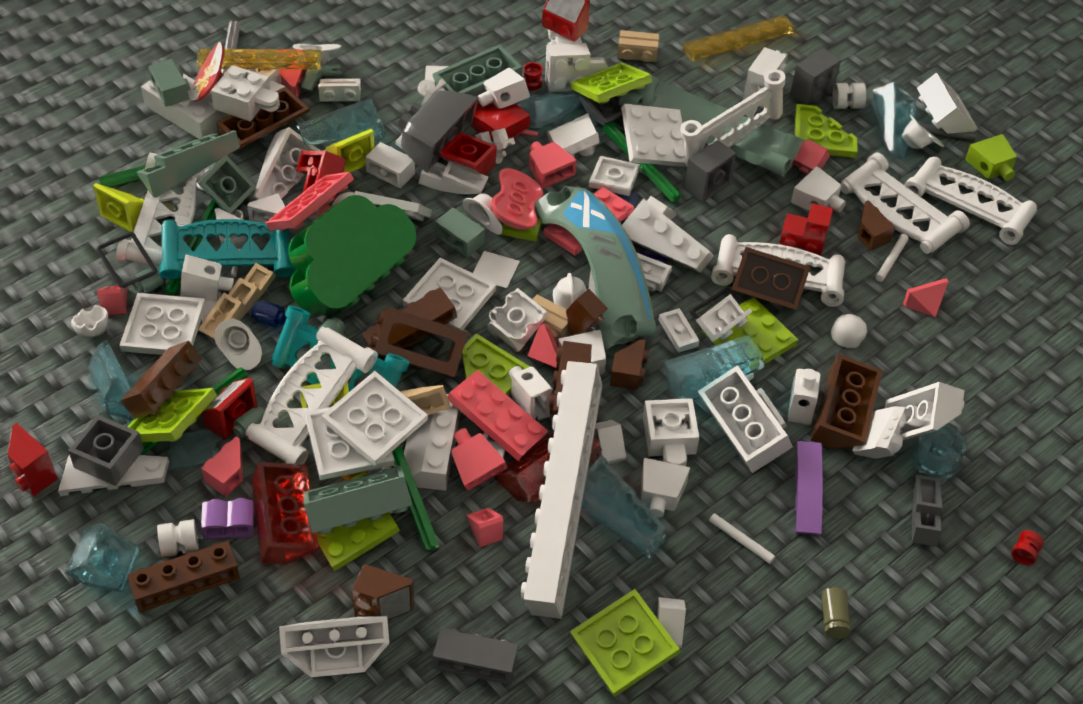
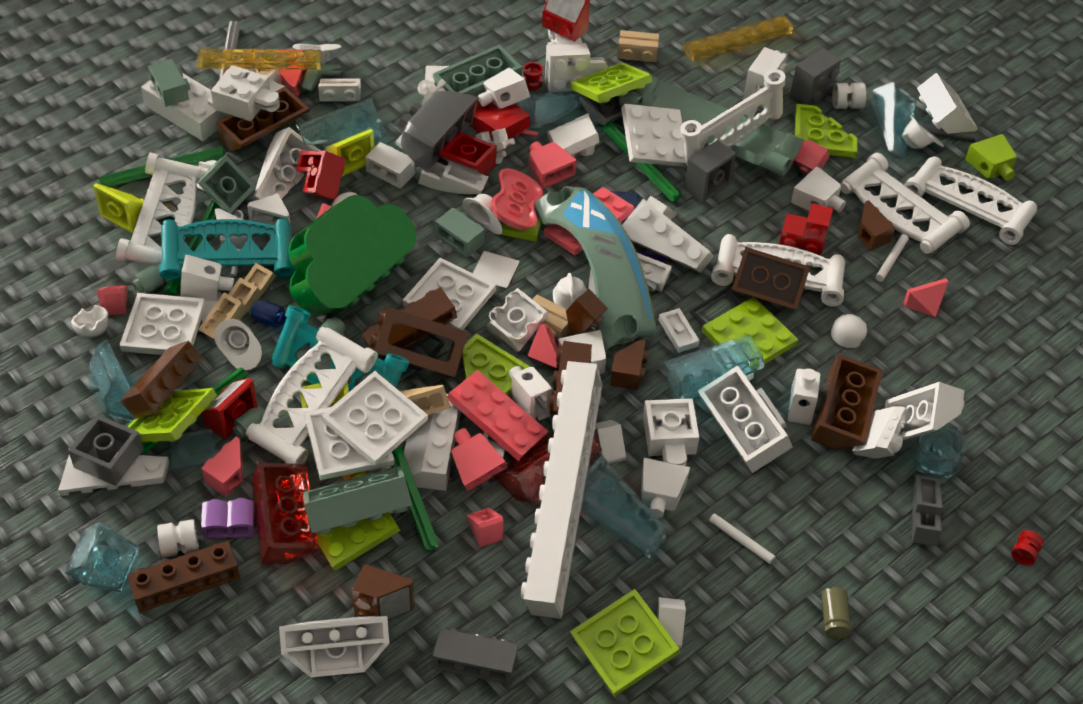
(29, 462): red slope -> none
(111, 270): black piece -> none
(186, 160): sand green wedge -> none
(209, 74): shield -> none
(309, 201): coral plate -> none
(412, 210): white plate -> none
(614, 175): white tile -> none
(722, 317): white bracket -> none
(808, 488): medium lavender slope -> none

